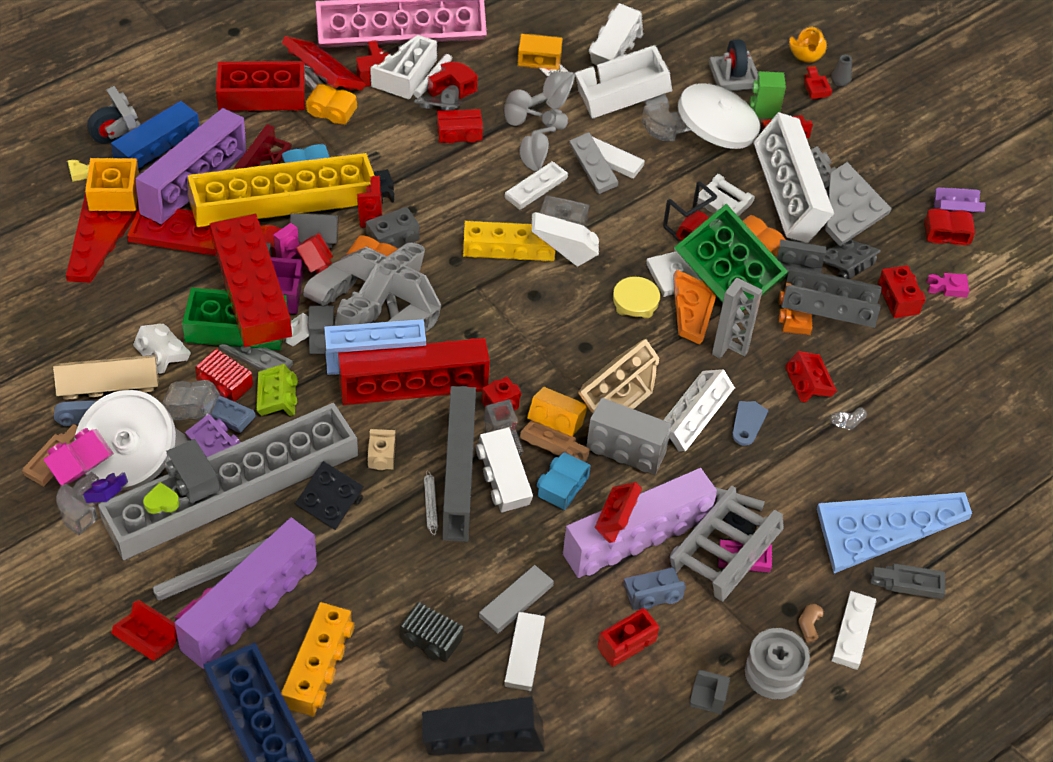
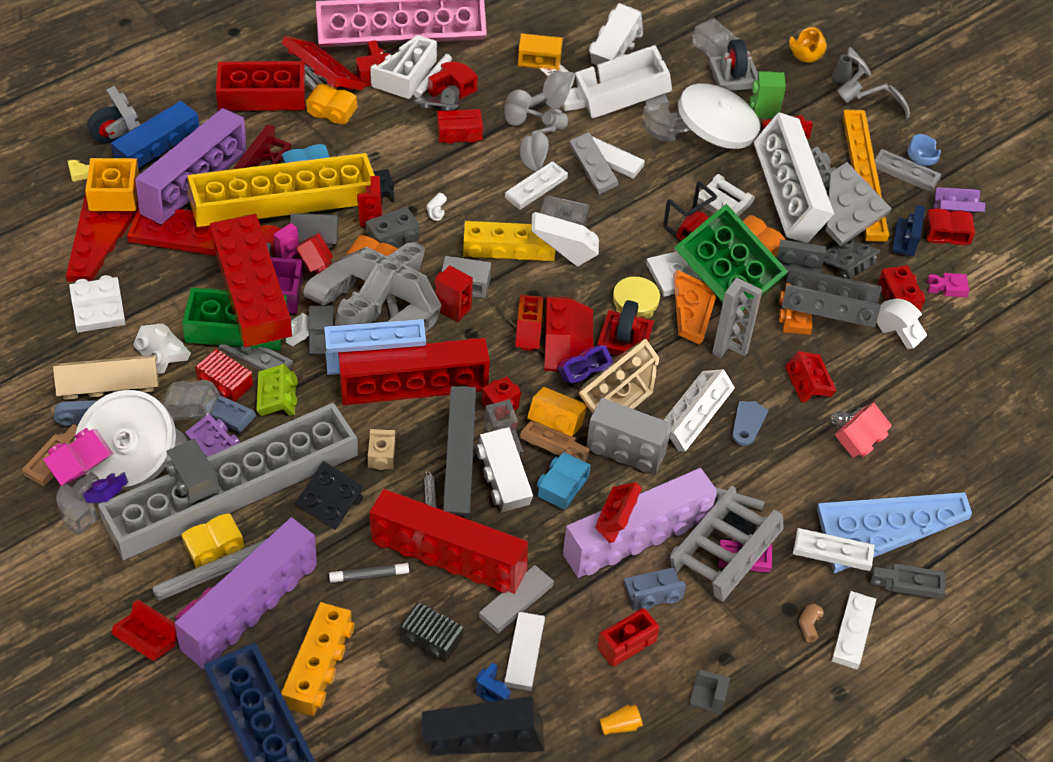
(97, 304): none -> white plate
(161, 499): lime tile -> none
(212, 540): none -> yellow brick
(370, 572): none -> dark grey bar
(434, 207): none -> white arm
(449, 541): none -> red brick
(454, 293): none -> red brick
(477, 269): none -> light grey brick
(488, 688): none -> blue bracket
(529, 322): none -> red slope
(566, 330): none -> red wedge
(574, 100): none -> white plate
(580, 367): none -> dark purple brick
(622, 720): none -> light orange cone
(624, 329): none -> red plate
(712, 38): none -> clear brick
(777, 663): light grey wheel -> none
(816, 85): red plate -> none
(833, 549): none -> white tile
(852, 87): none -> light grey plant
(863, 431): none -> coral brick
(864, 164): none -> light orange plate
(902, 317): none -> white brick
(907, 170): none -> light grey tile
(908, 232): none -> dark blue bracket
(923, 150): none -> medium blue hair

